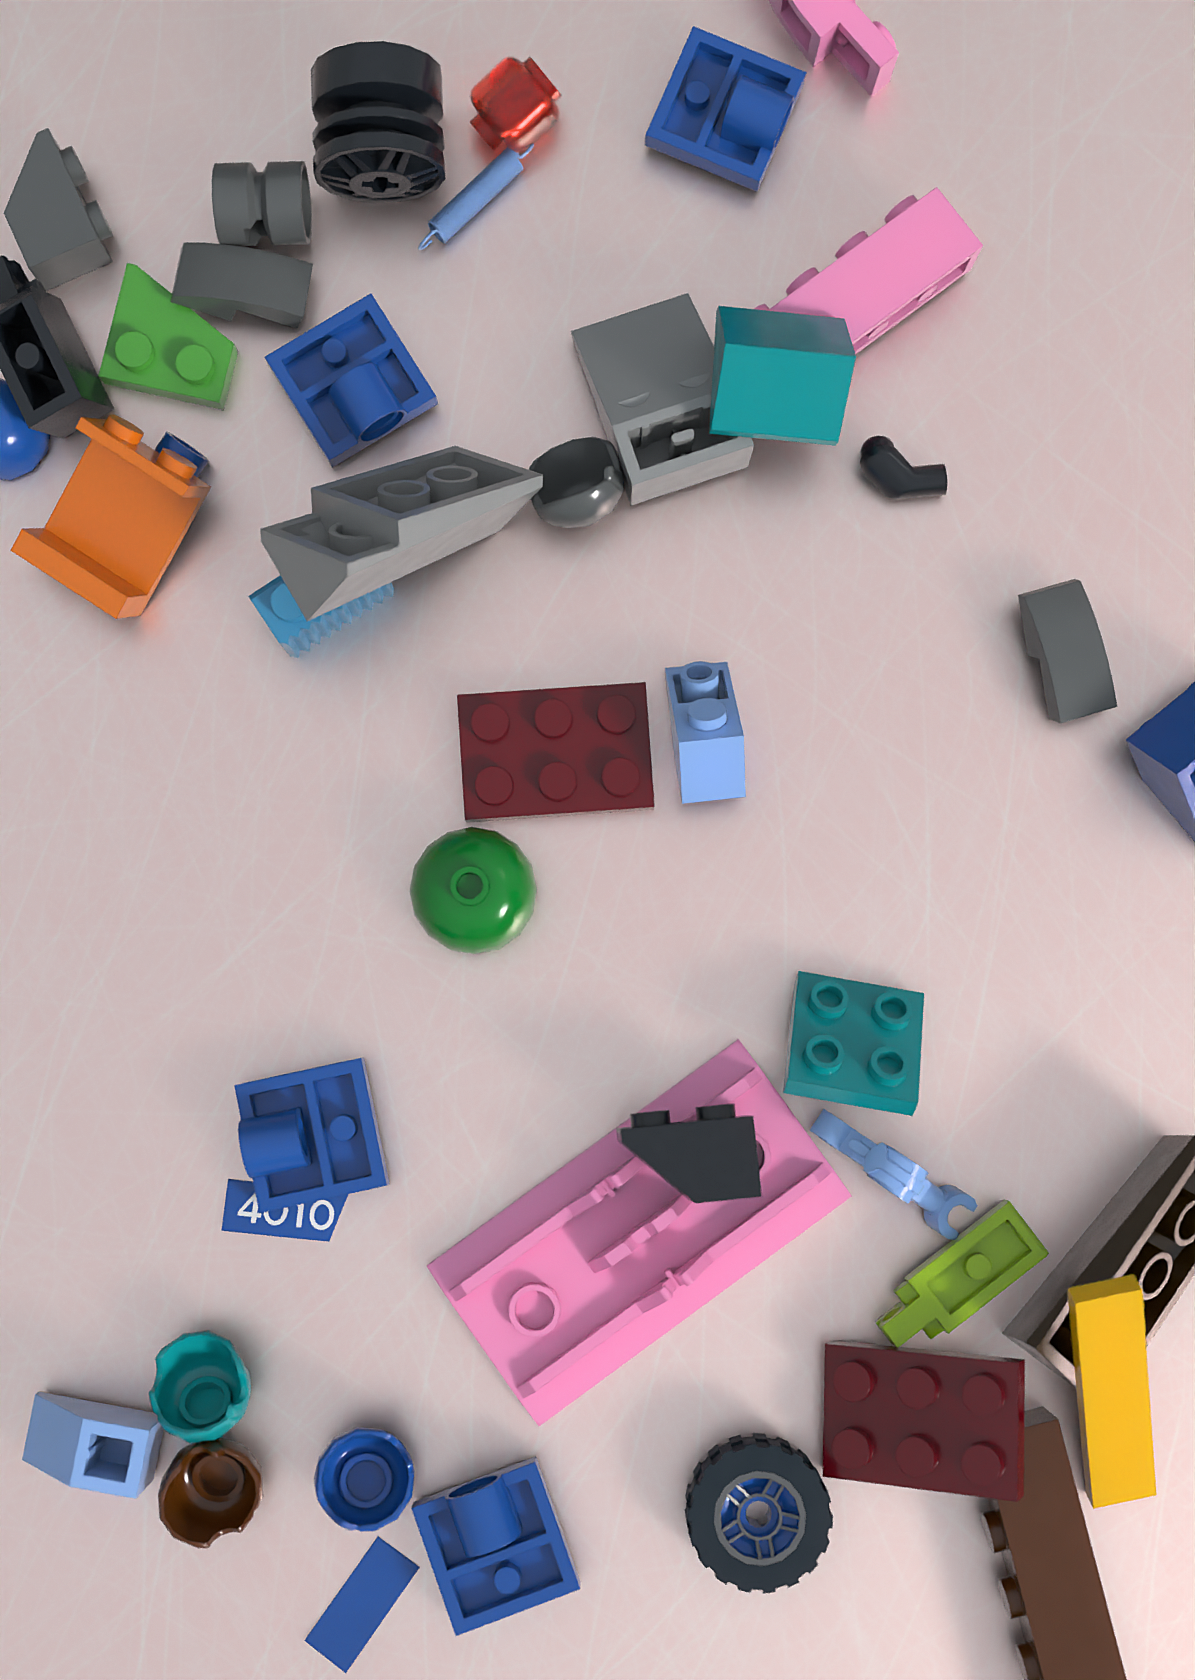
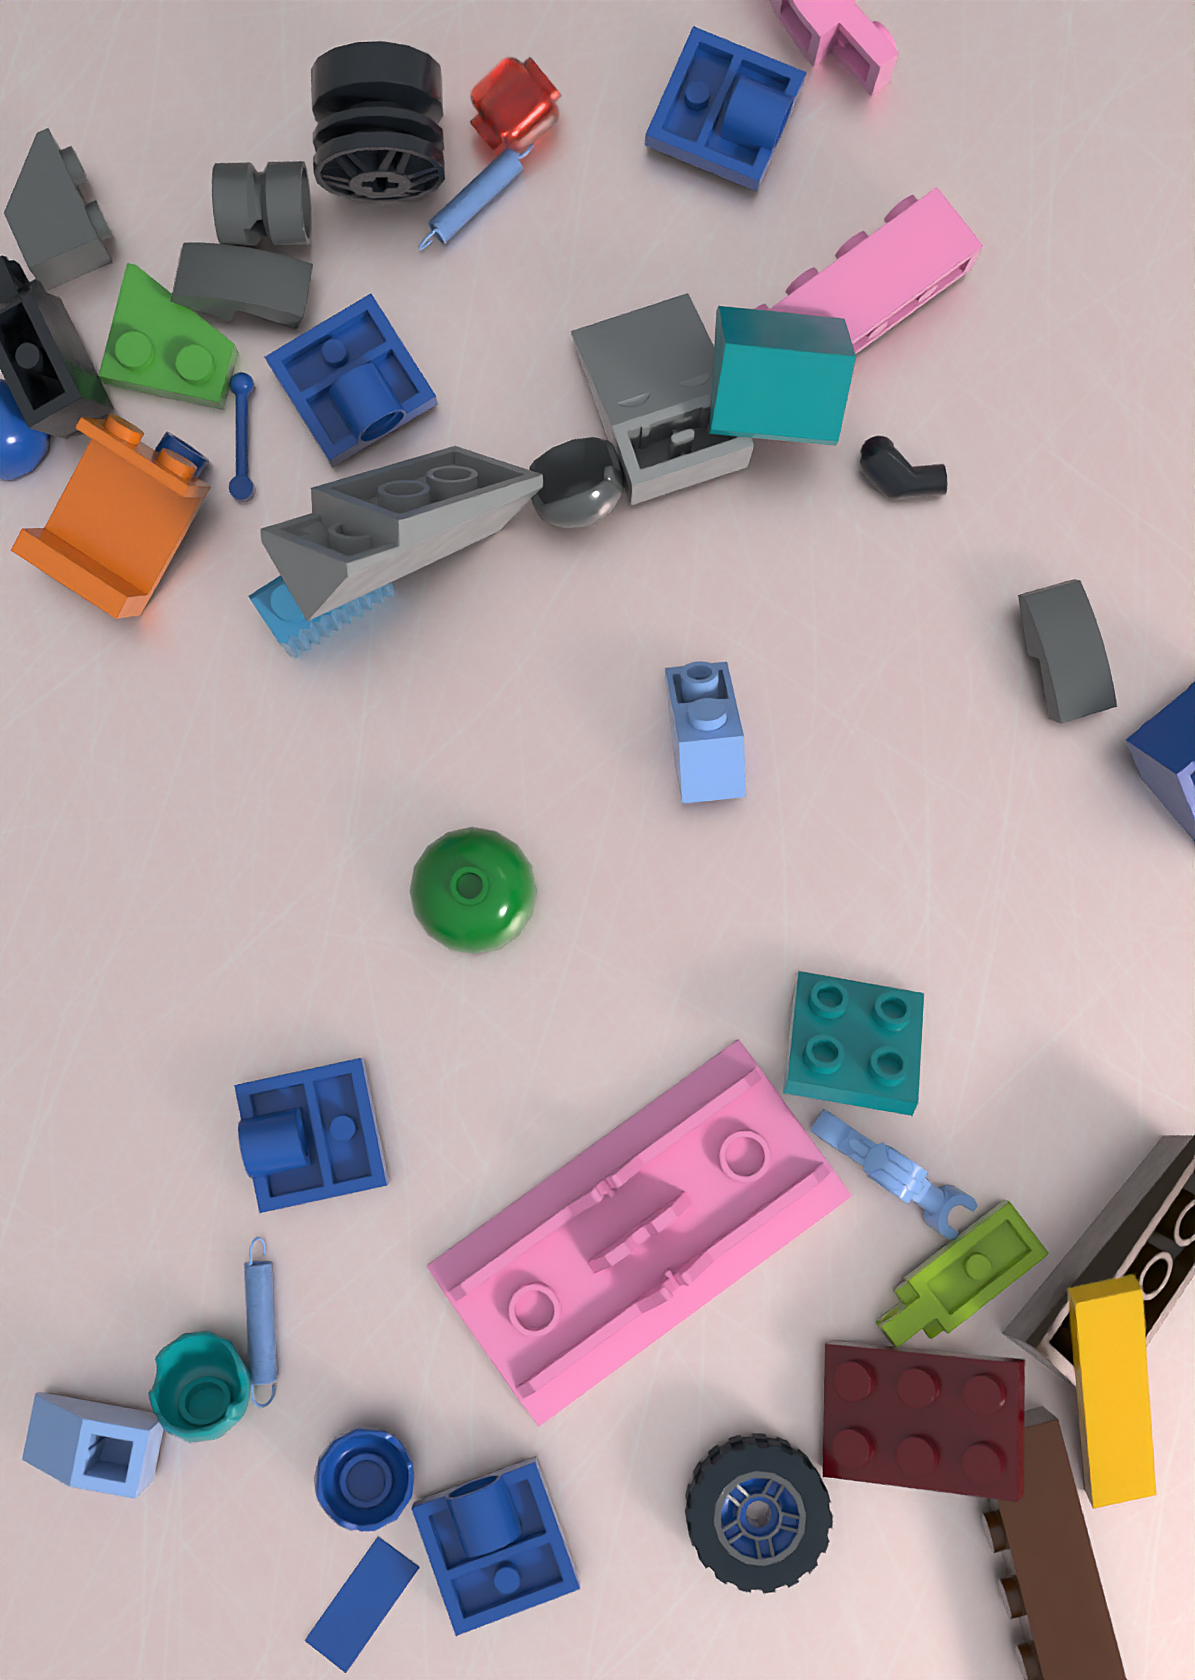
(210, 1491): reddish brown hair -> none
(241, 486): none -> blue hinge
(260, 1322): none -> light blue piece
(304, 1221): blue sticker -> none
(555, 752): dark red plate -> none
(699, 1157): black slope -> none

